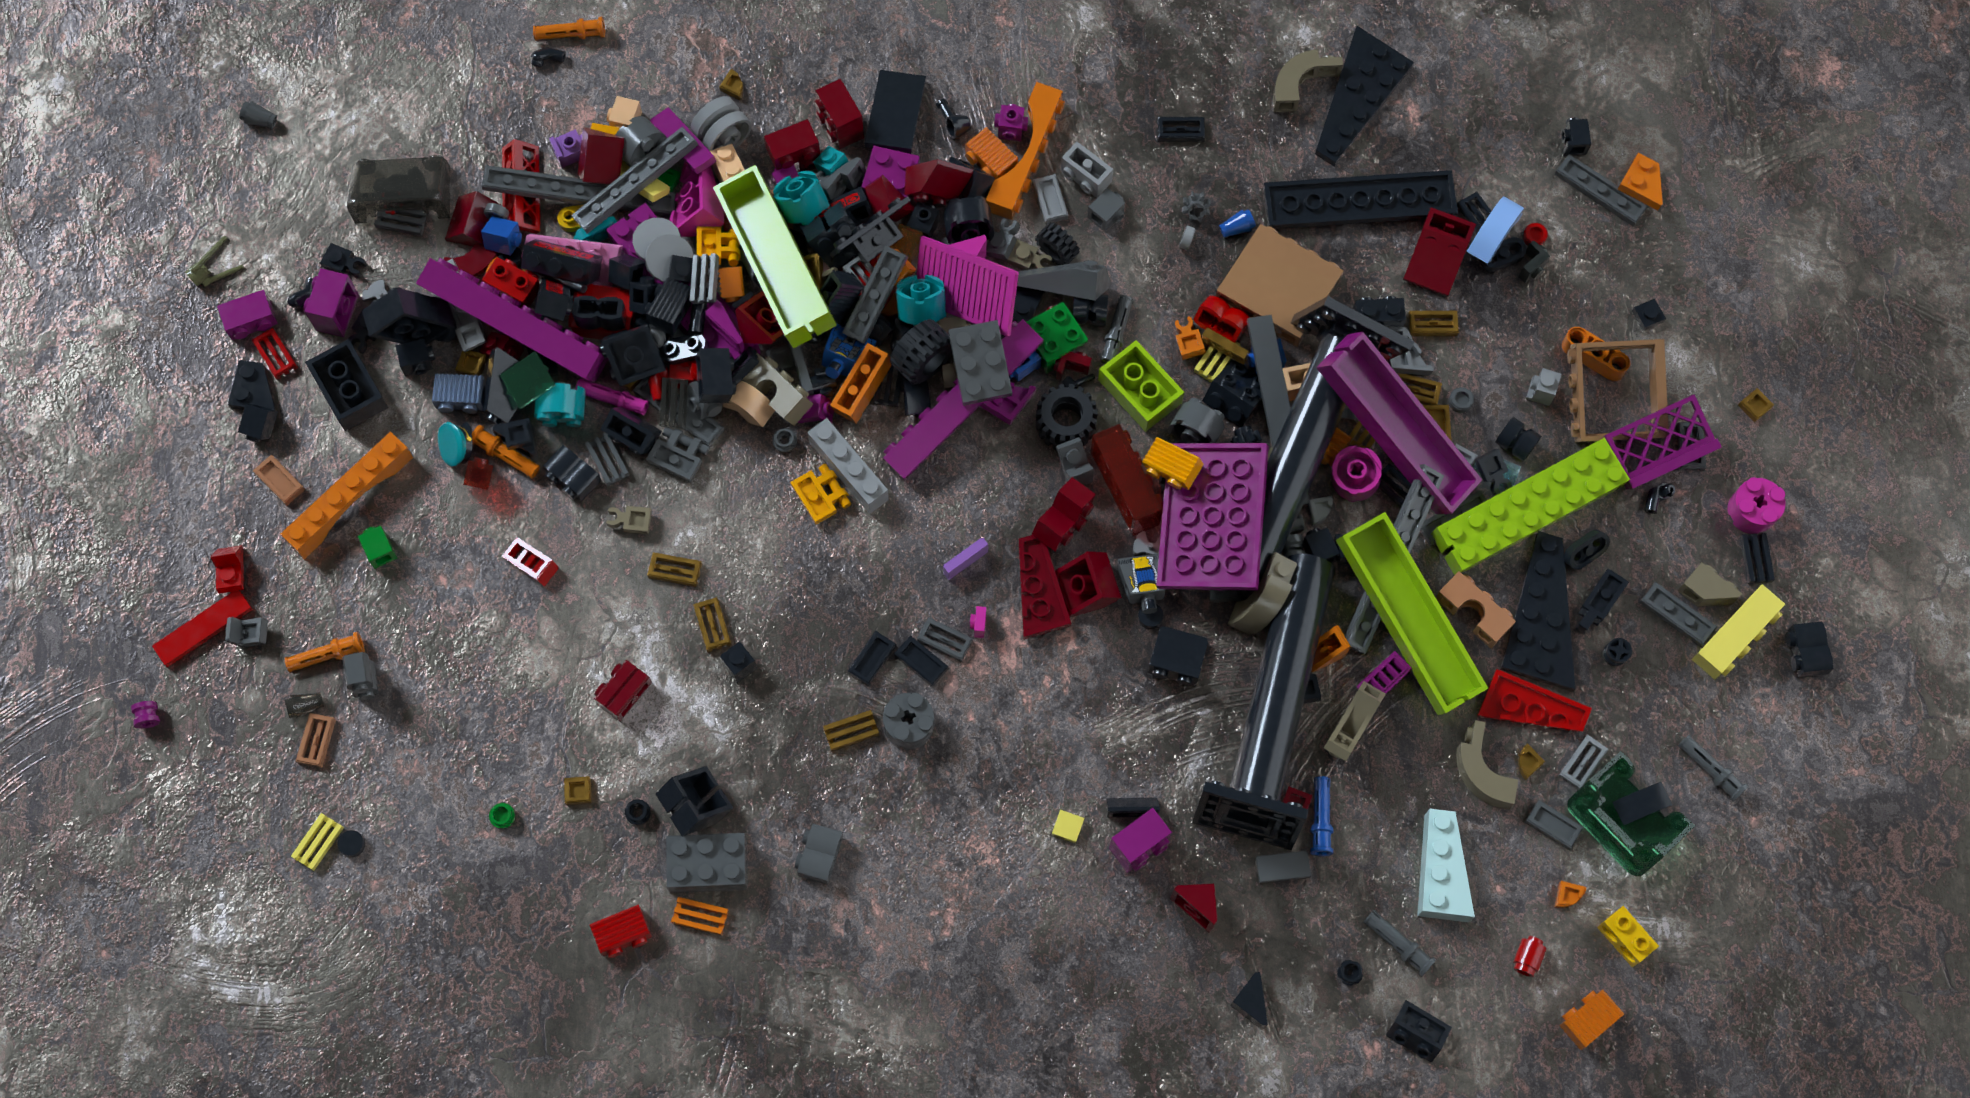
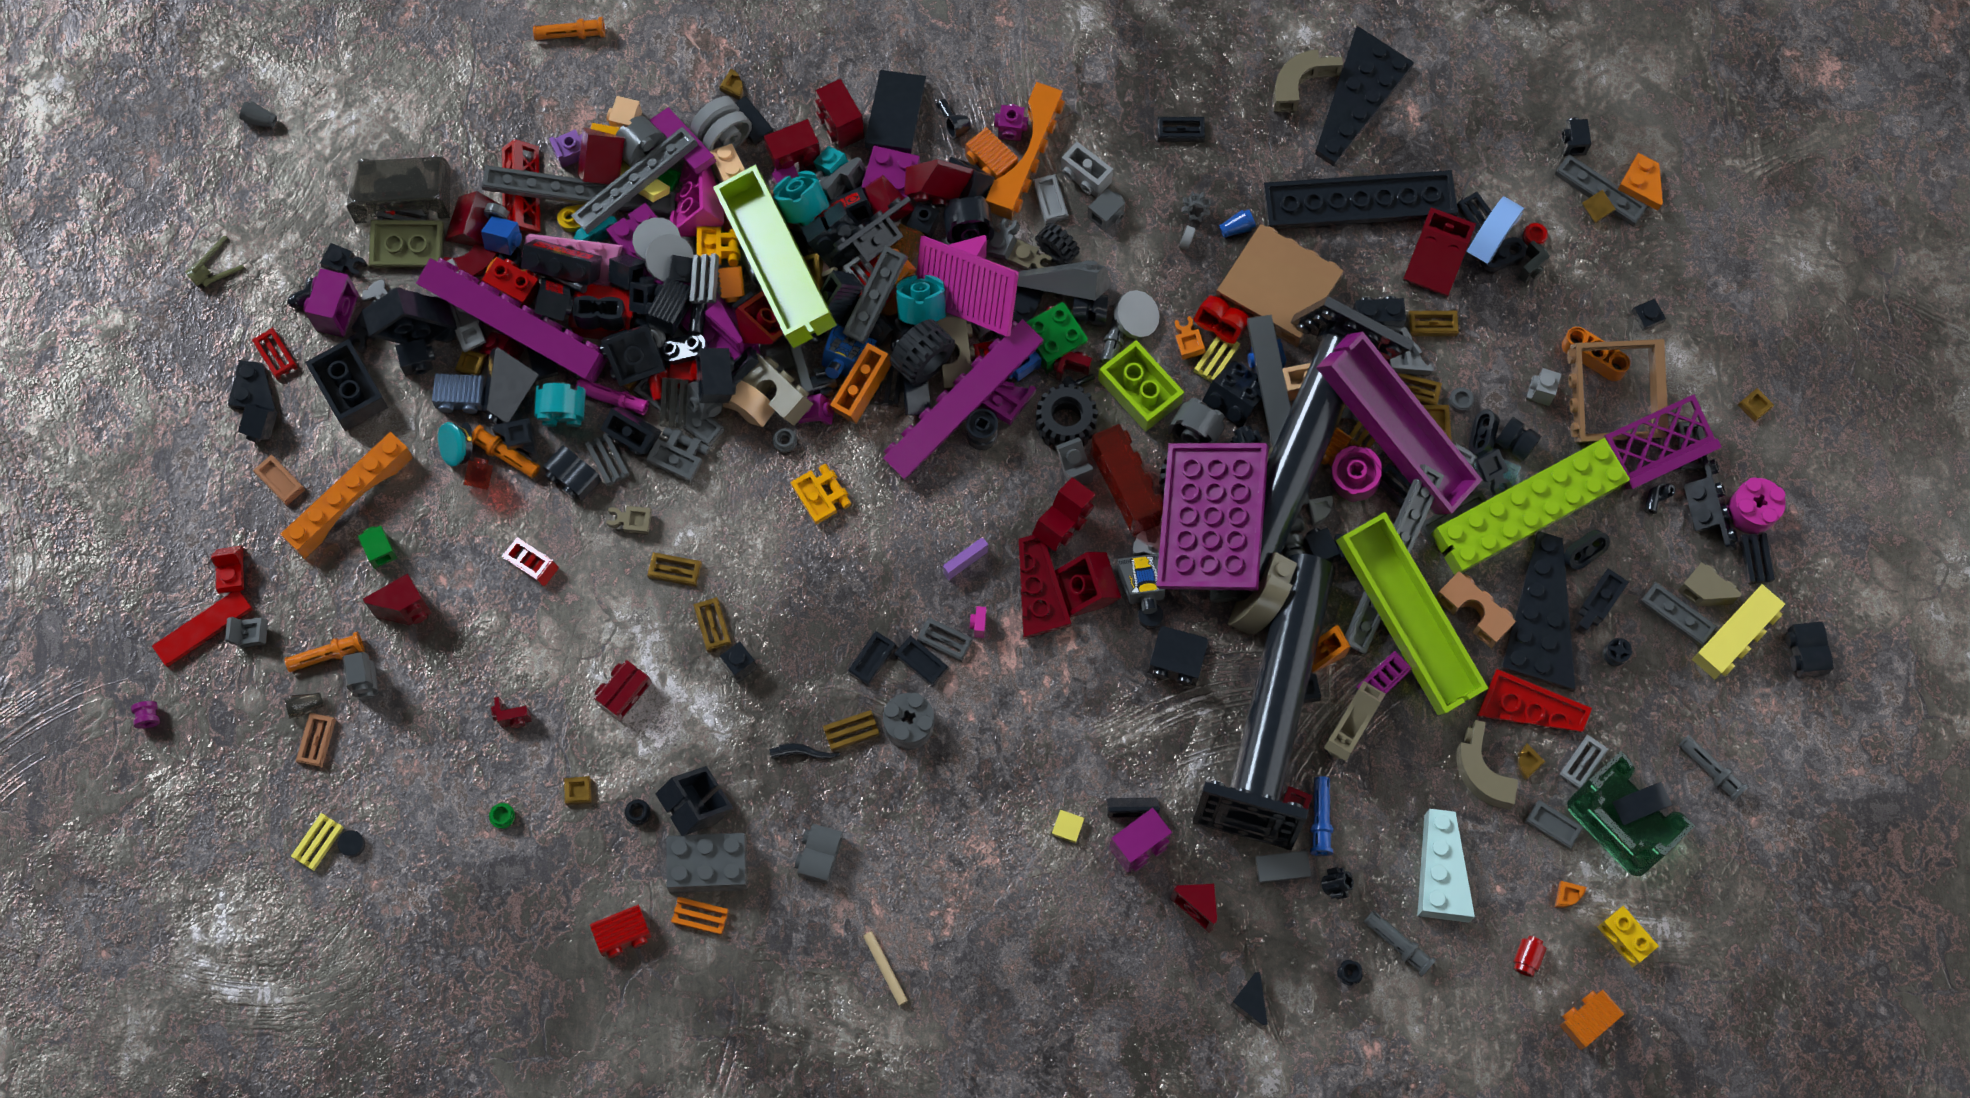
(247, 315): magenta brick -> none
(398, 602): none -> dark red slope
(405, 243): none -> olive tile
(512, 717): none -> dark red bracket
(527, 380): clear green piece -> none
(547, 53): black arm -> none
(760, 126): none -> black tile
(800, 749): none -> black animal
(848, 466): light grey brick -> none
(885, 968): none -> tan bar
(980, 362): dark grey brick -> none
(982, 435): none -> black wheel
(1136, 314): none -> light grey tile
(1172, 464): light orange brick -> none
(1225, 346): pearl gold tile -> none
(1337, 883): none -> black gear
(1419, 1031): black bracket -> none
(1484, 432): none -> black plate
(1598, 206): none -> pearl gold tile
(1708, 505): none -> black bracket

